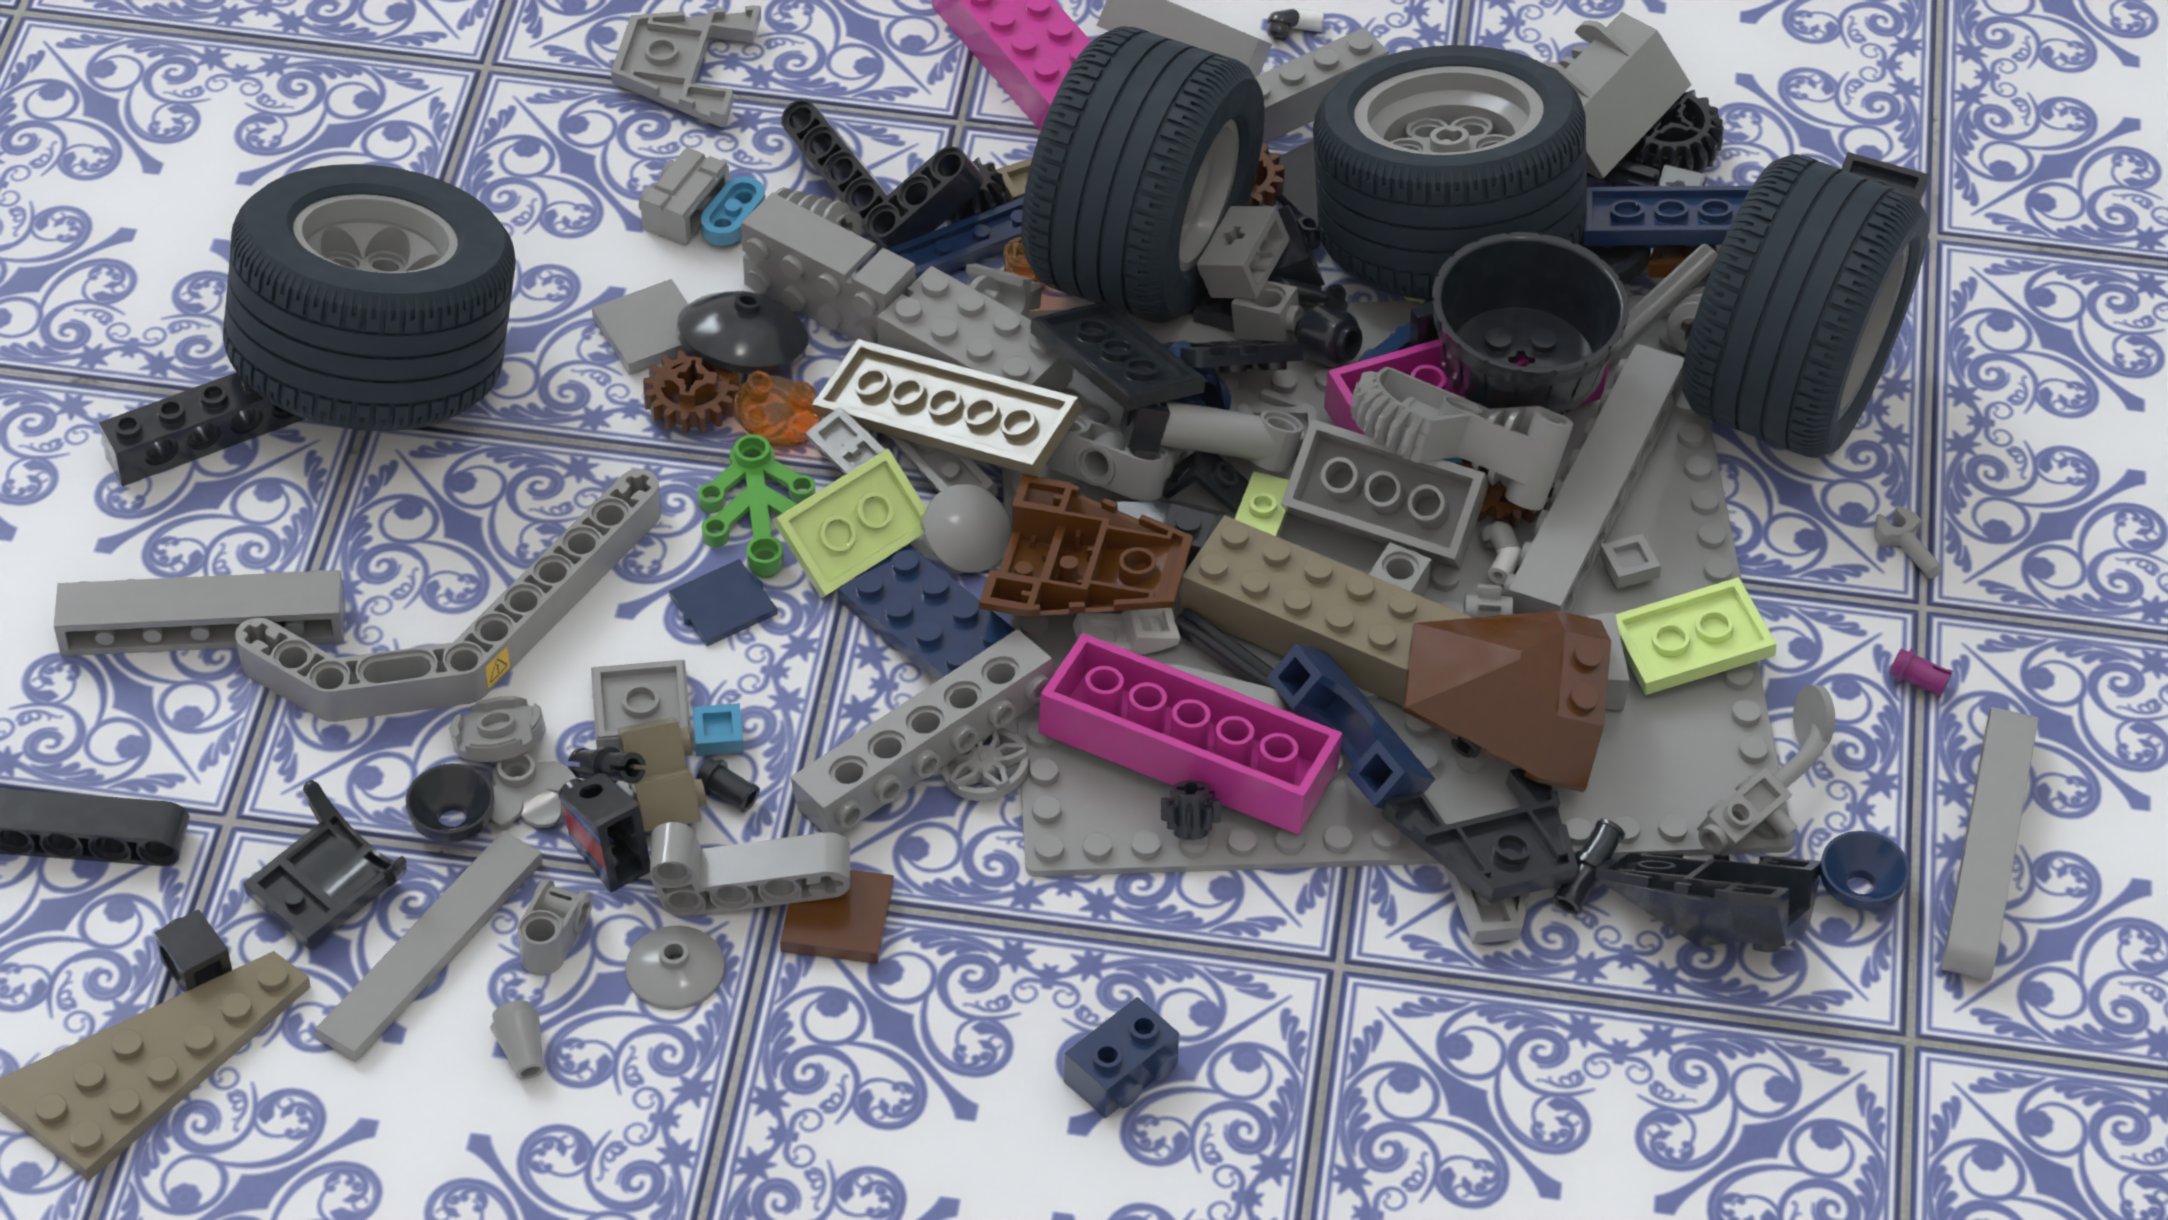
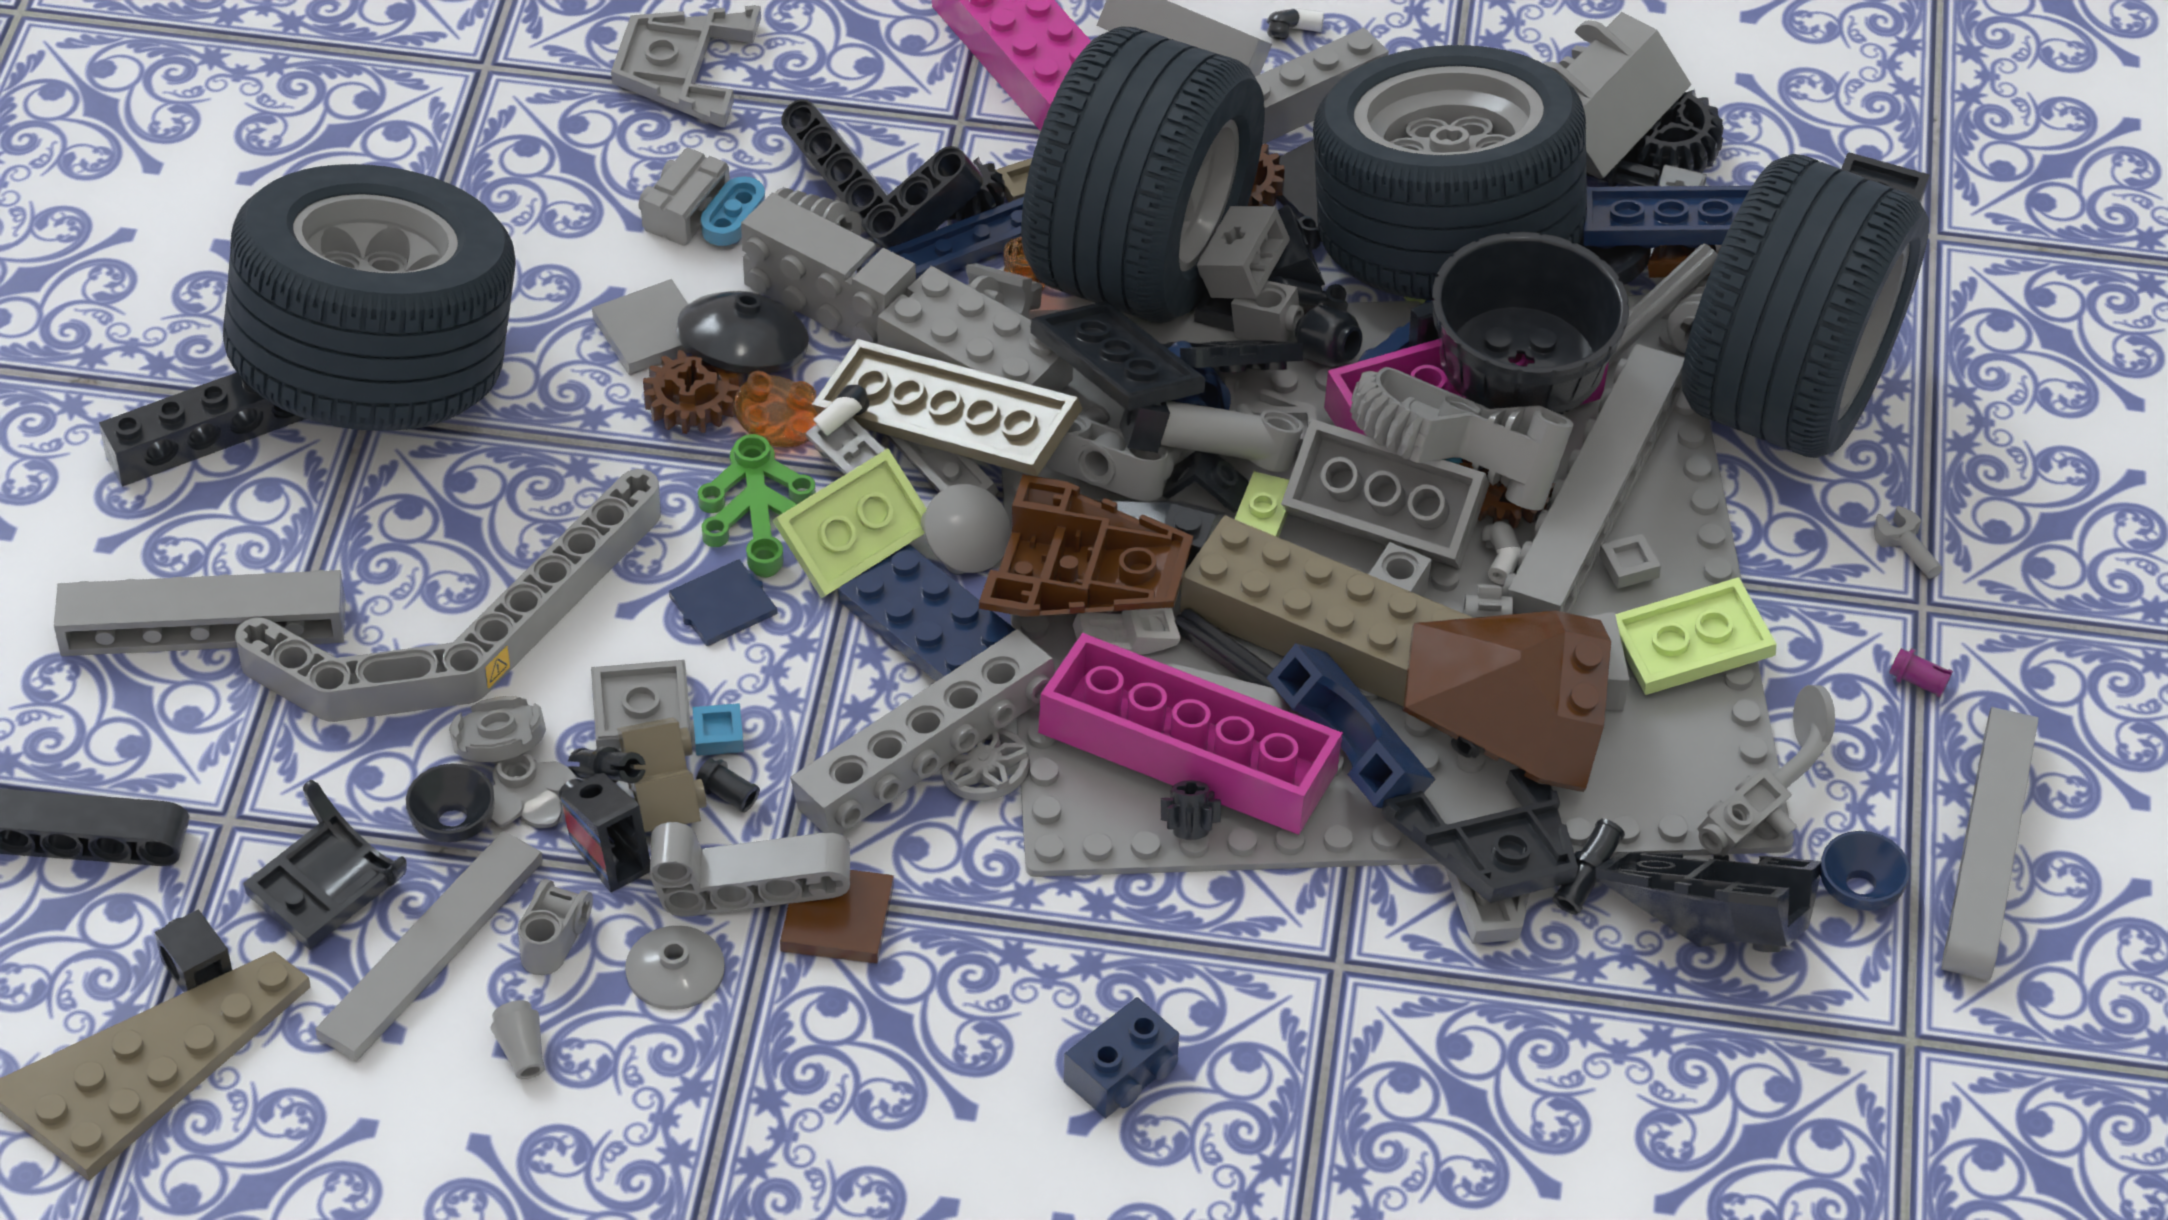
(849, 402): none -> white arm

